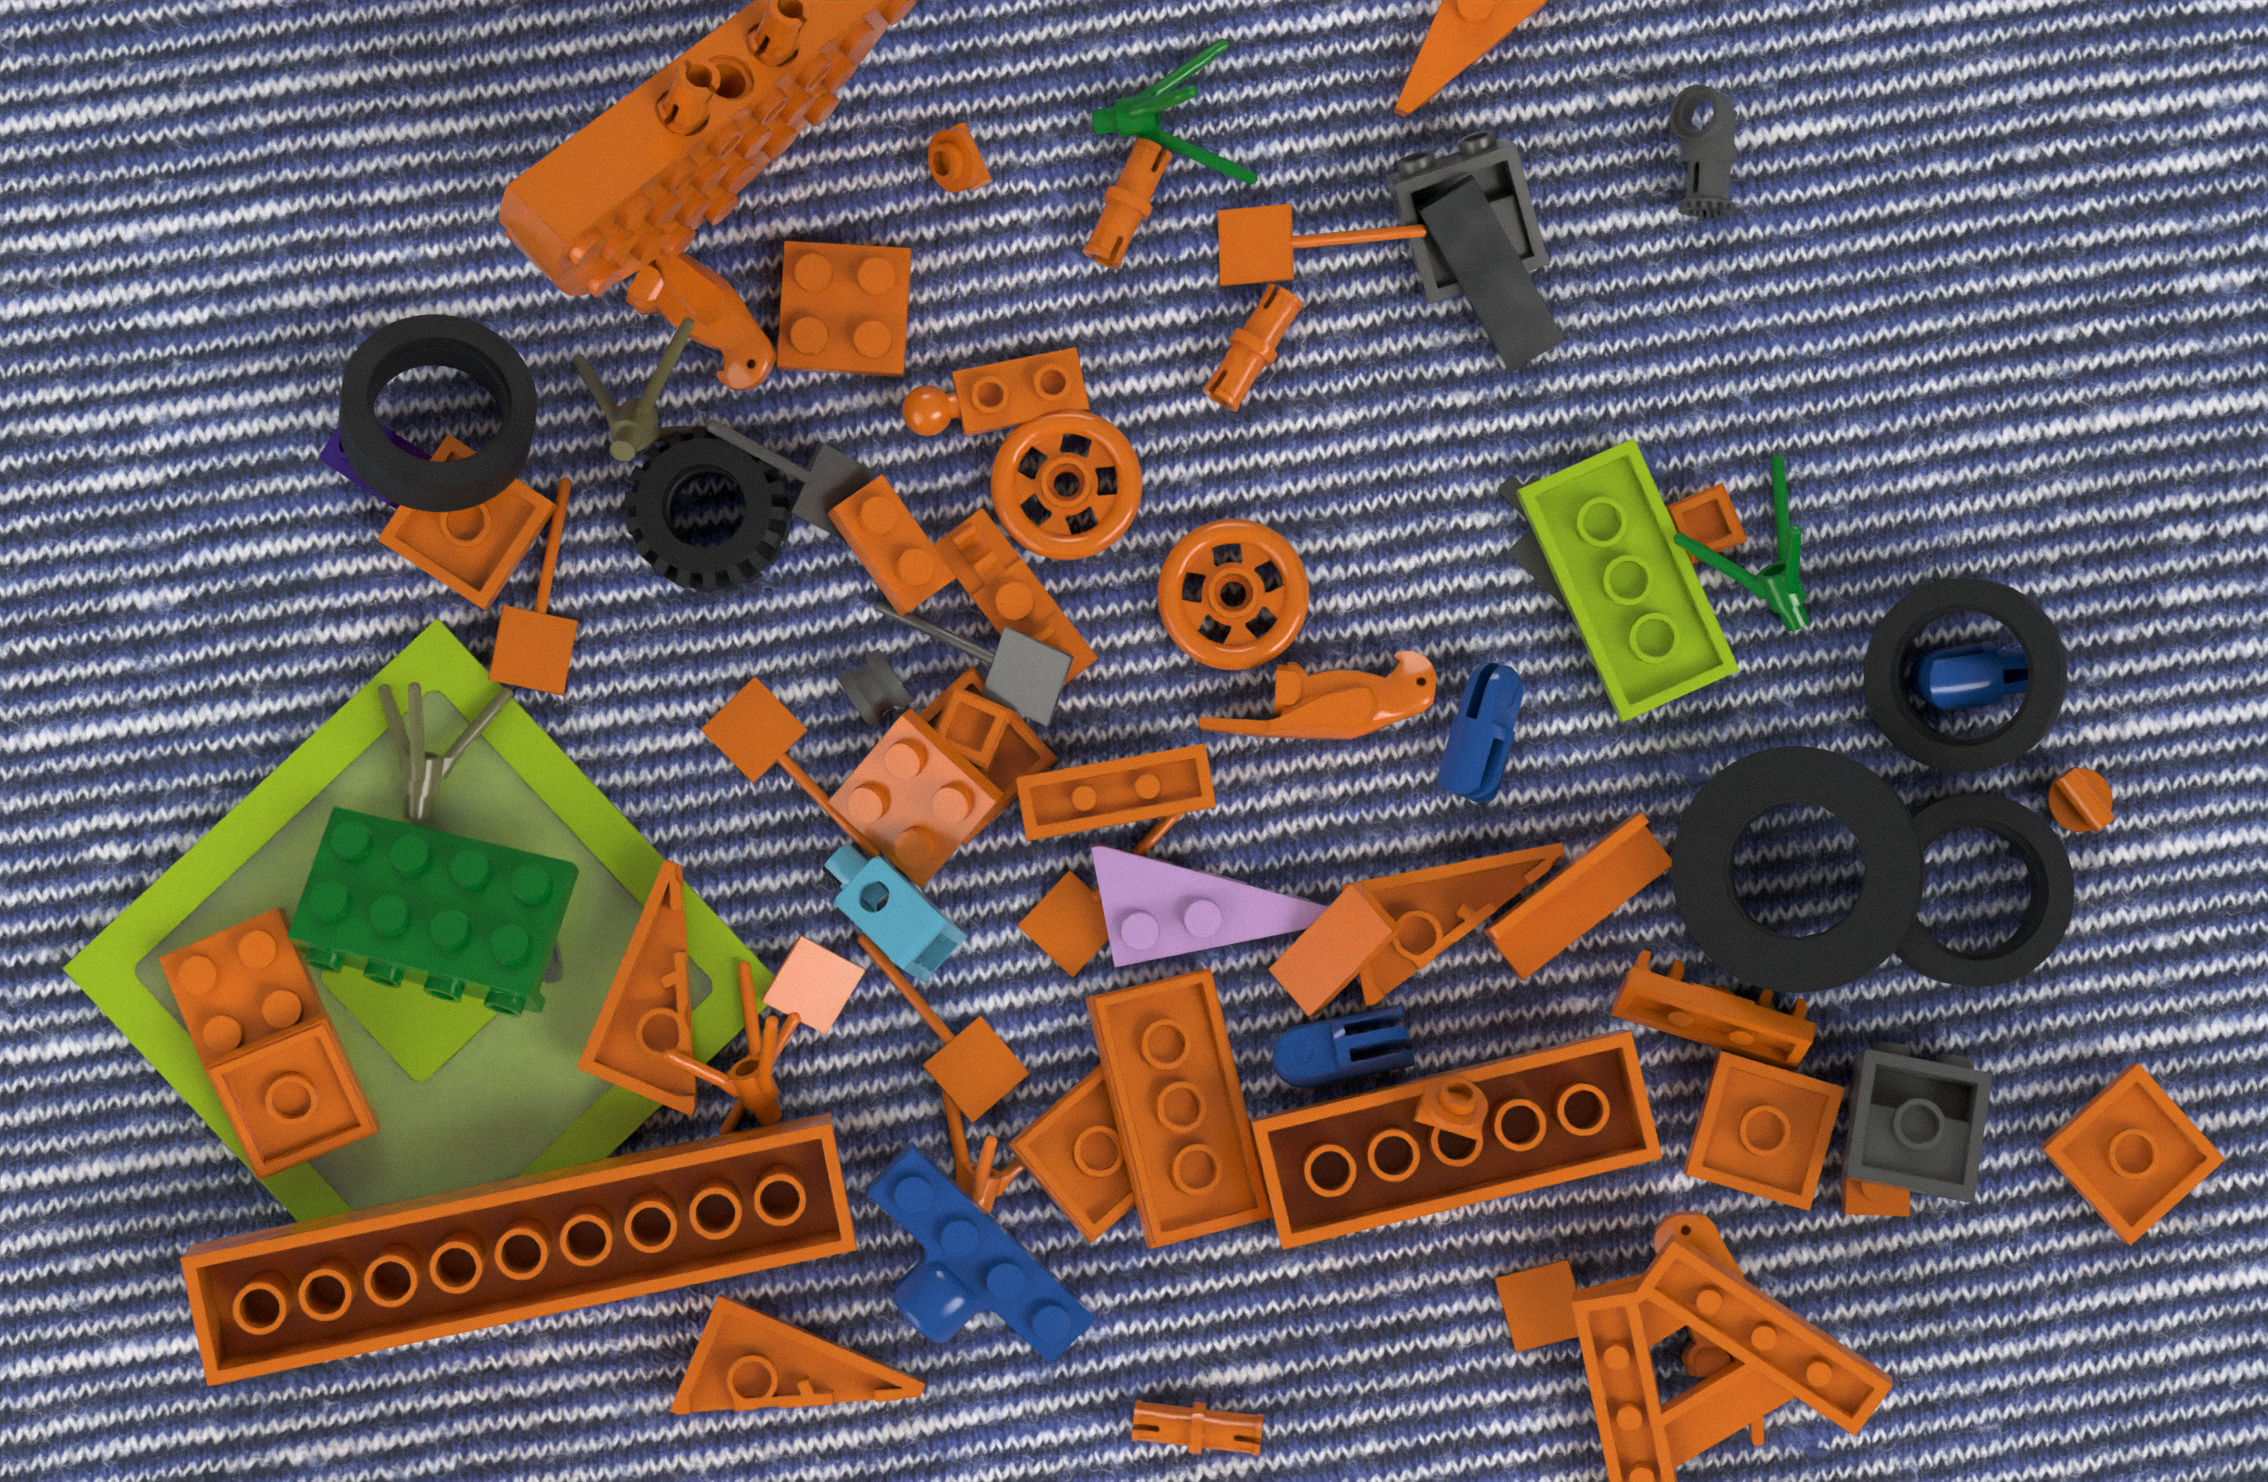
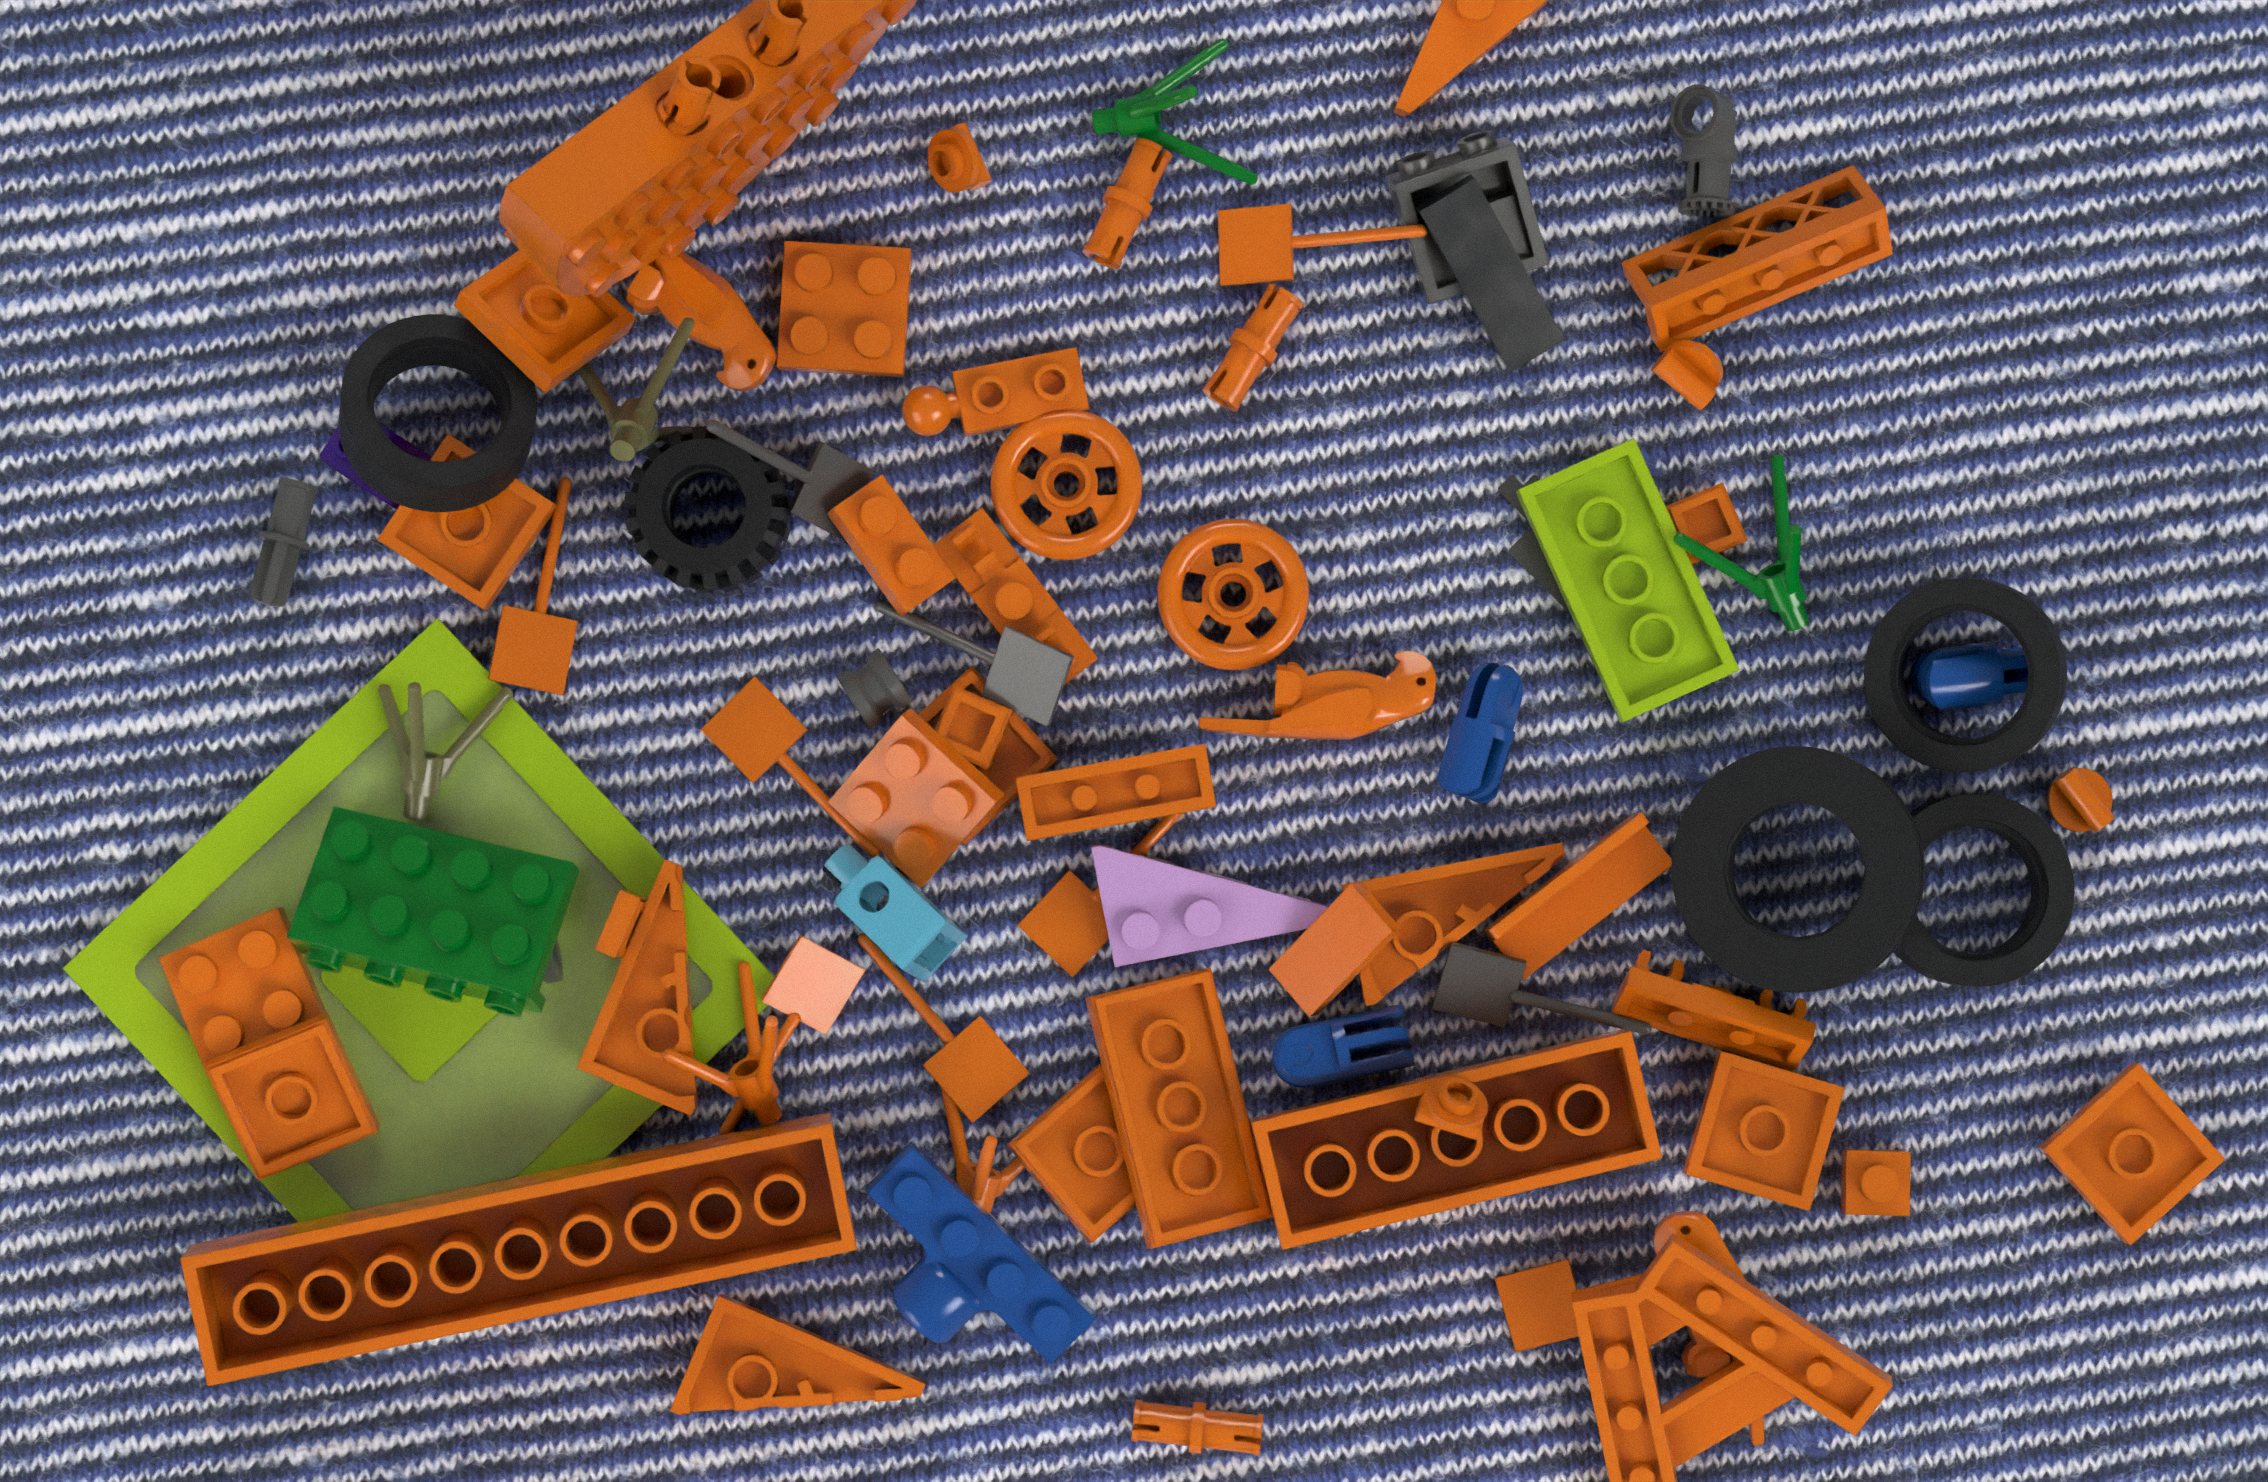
(283, 542): none -> dark grey axle
(538, 323): none -> orange plate
(621, 924): none -> orange tile
(1486, 984): none -> dark grey piece
(1690, 371): none -> orange plate
(1766, 264): none -> orange fence
(1916, 1121): dark grey plate -> none

